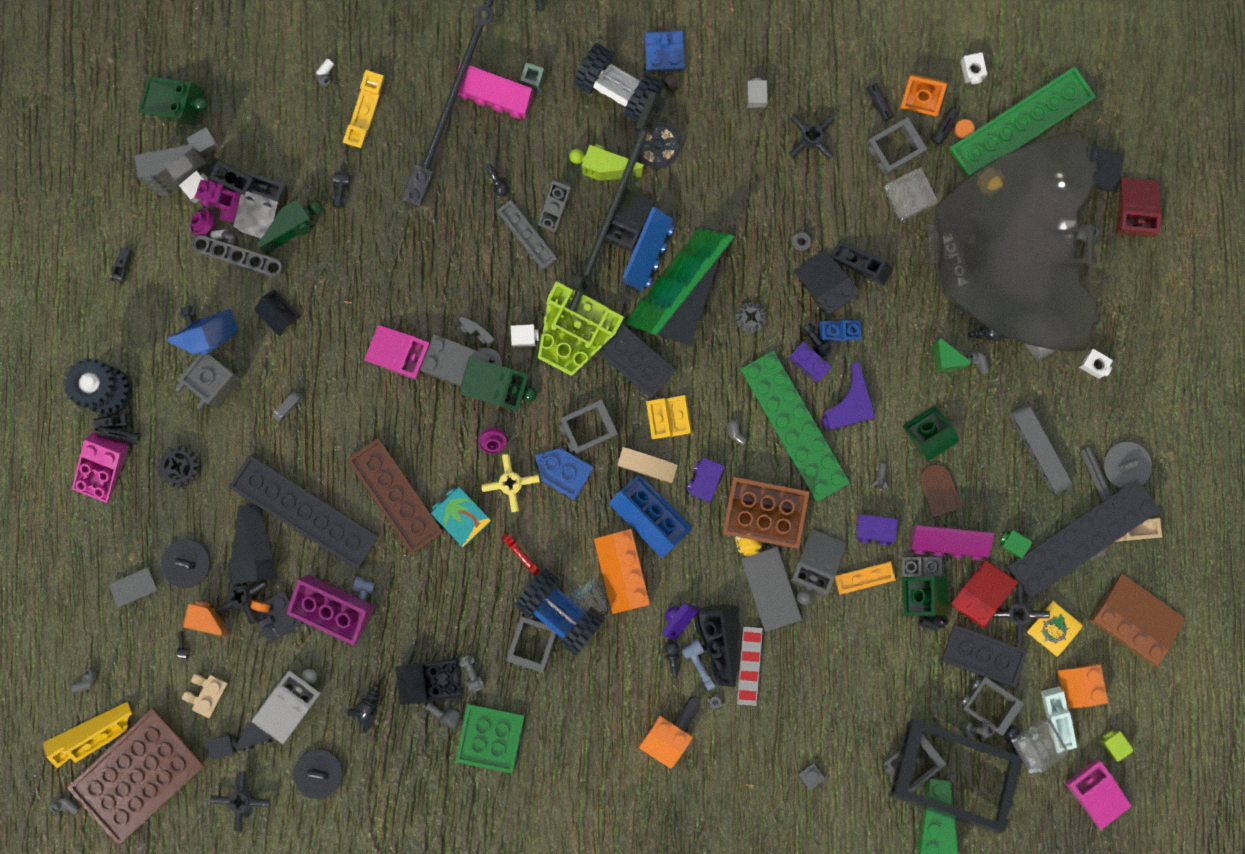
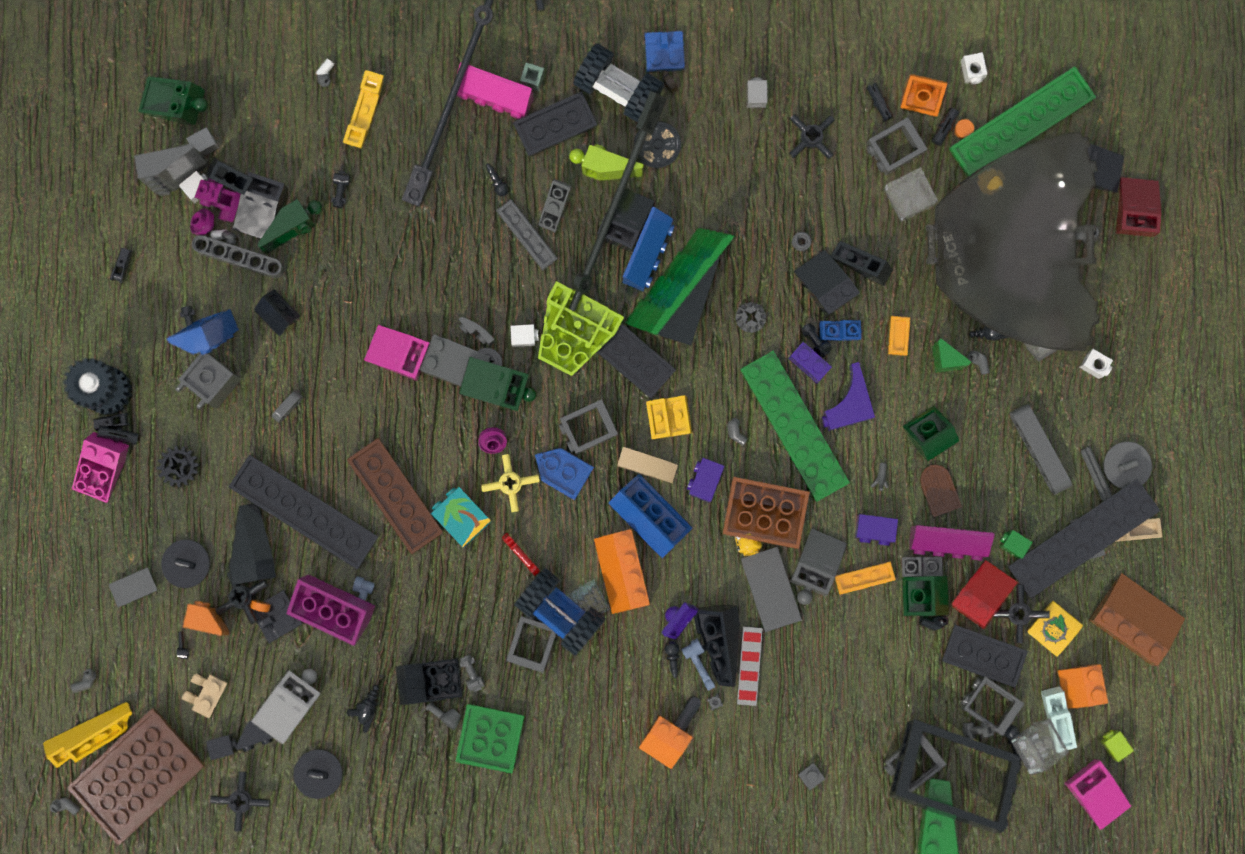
(555, 124): none -> black plate
(899, 335): none -> light orange tile

